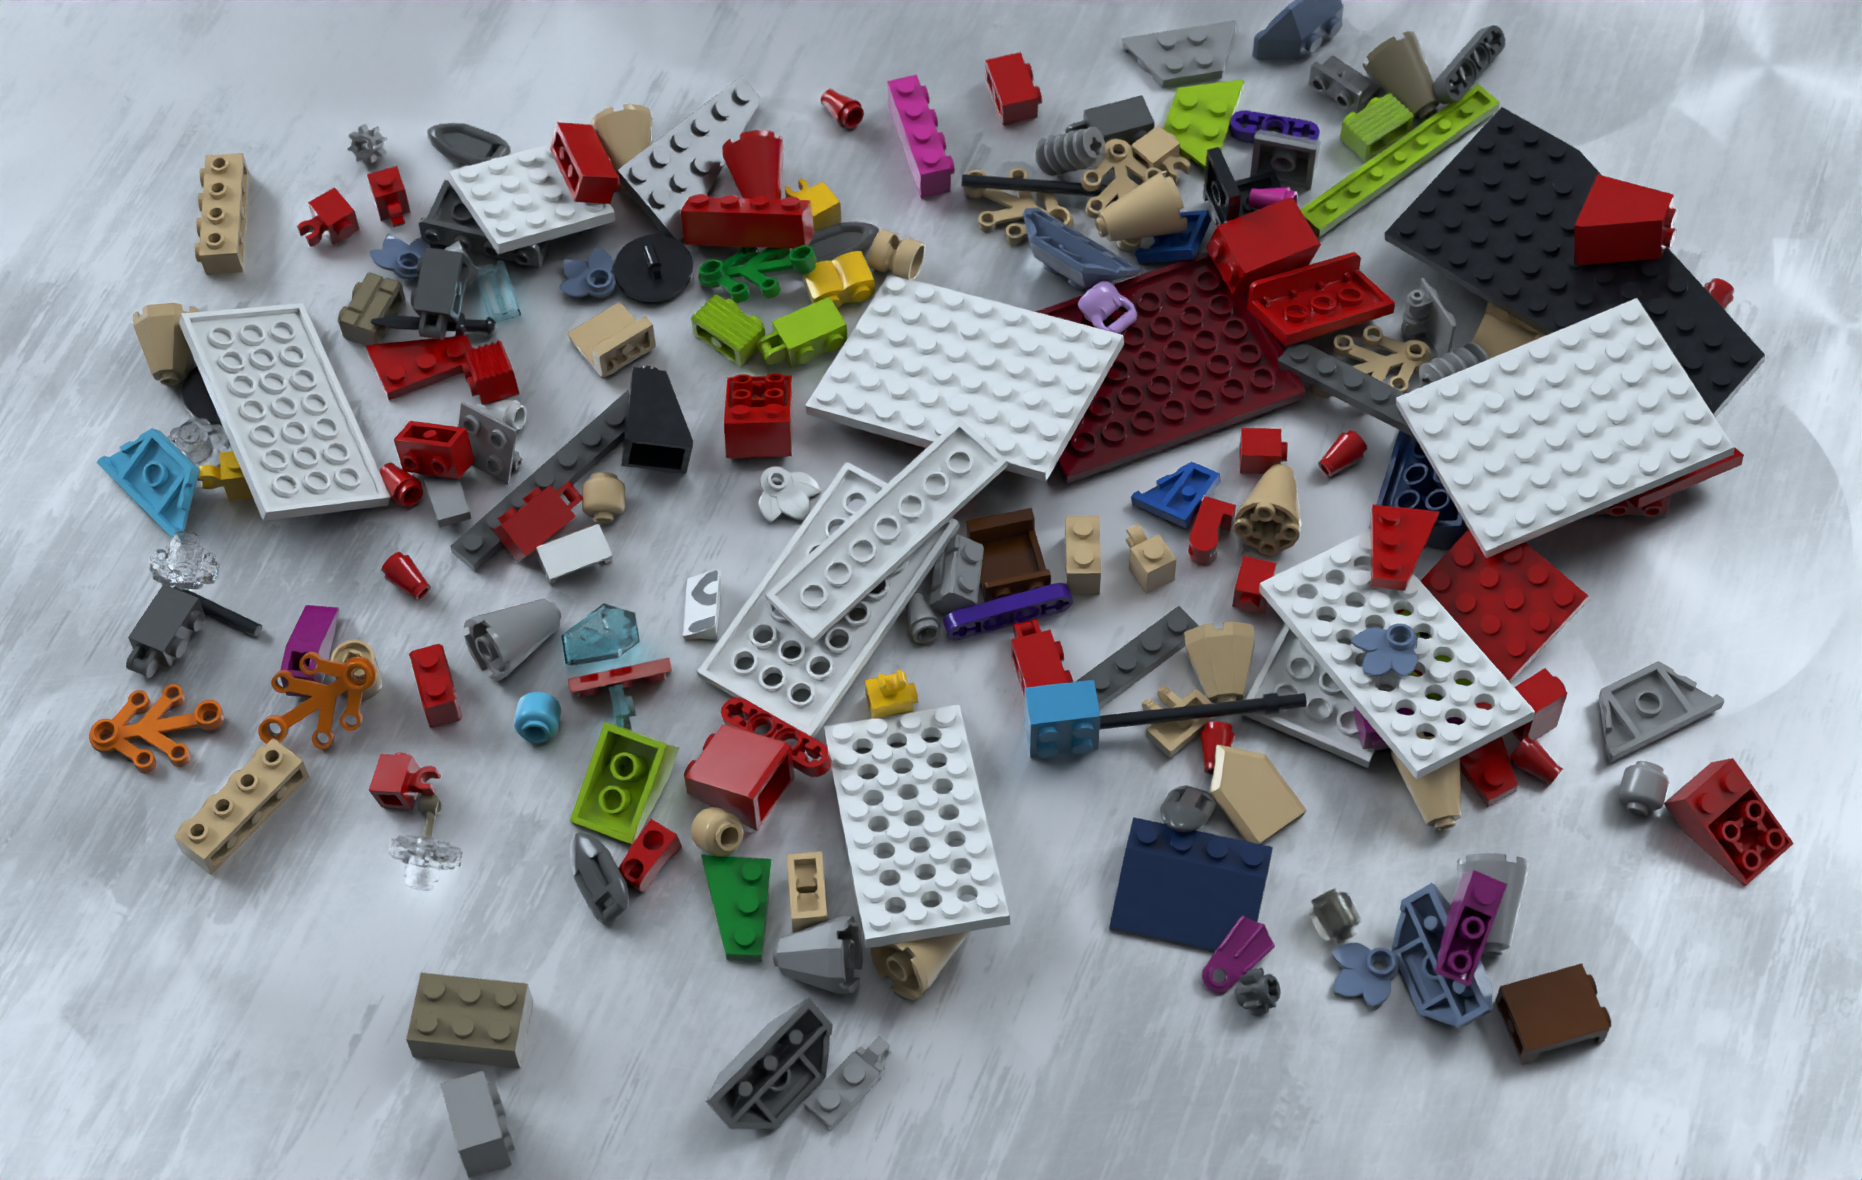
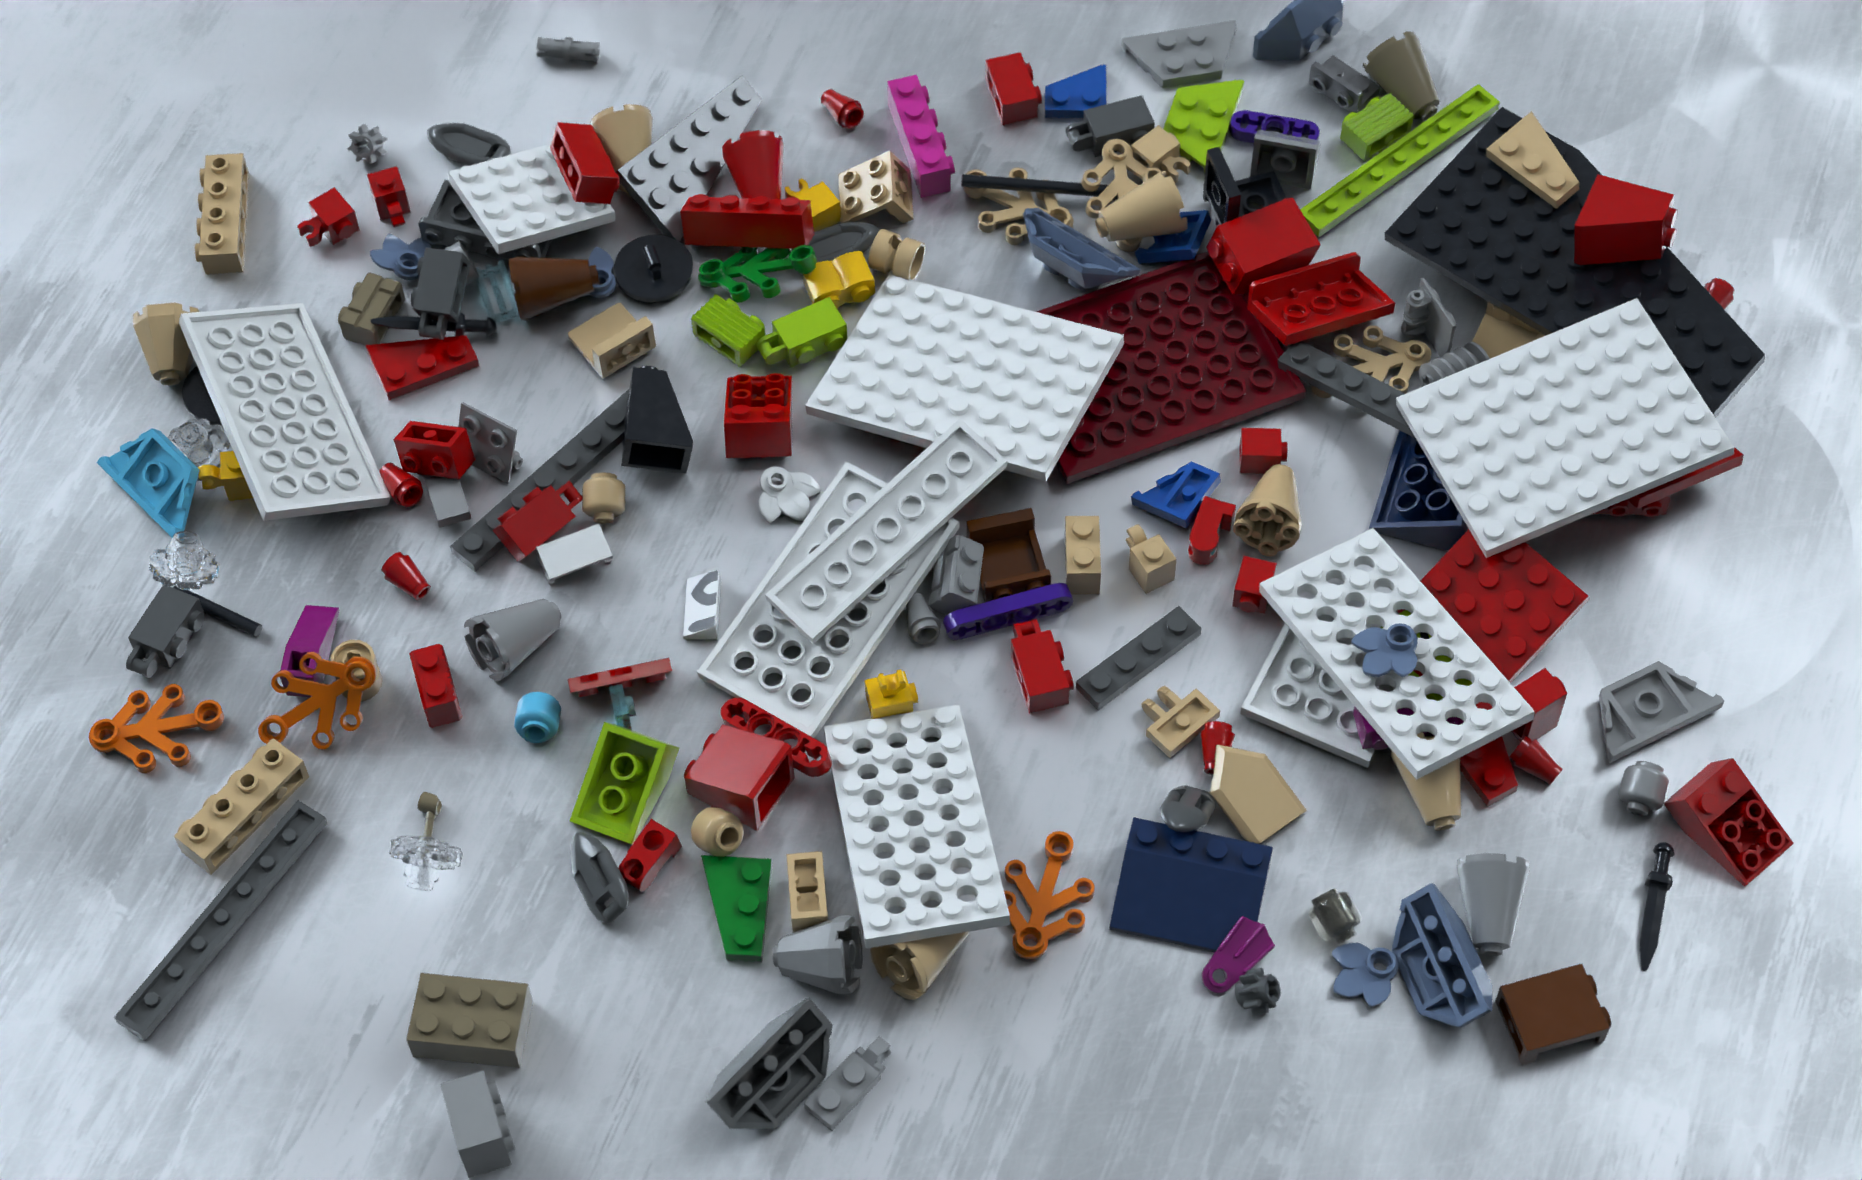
(220, 920): none -> dark grey plate
(400, 780): red brick -> none
(490, 373): red brick -> none
(507, 411): white cone -> none
(549, 283): none -> reddish brown cone
(568, 49): none -> light grey pin
(600, 636): clear light blue slope -> none
(876, 186): none -> tan bracket
(1042, 902): none -> orange plant
(1062, 719): dark azure brick -> none
(1070, 151): light grey piece -> none
(1076, 93): none -> blue wing
(1102, 302): lavender piece -> none
(1221, 658): tan cone -> none
(1264, 197): dark pink cone -> none
(1269, 704): black bar -> none
(1343, 453): red cone -> none
(1397, 543): red wing -> none
(1466, 59): dark grey beam -> none
(1468, 925): magenta slope -> none
(1534, 161): none -> tan wing
(1659, 883): none -> black sword

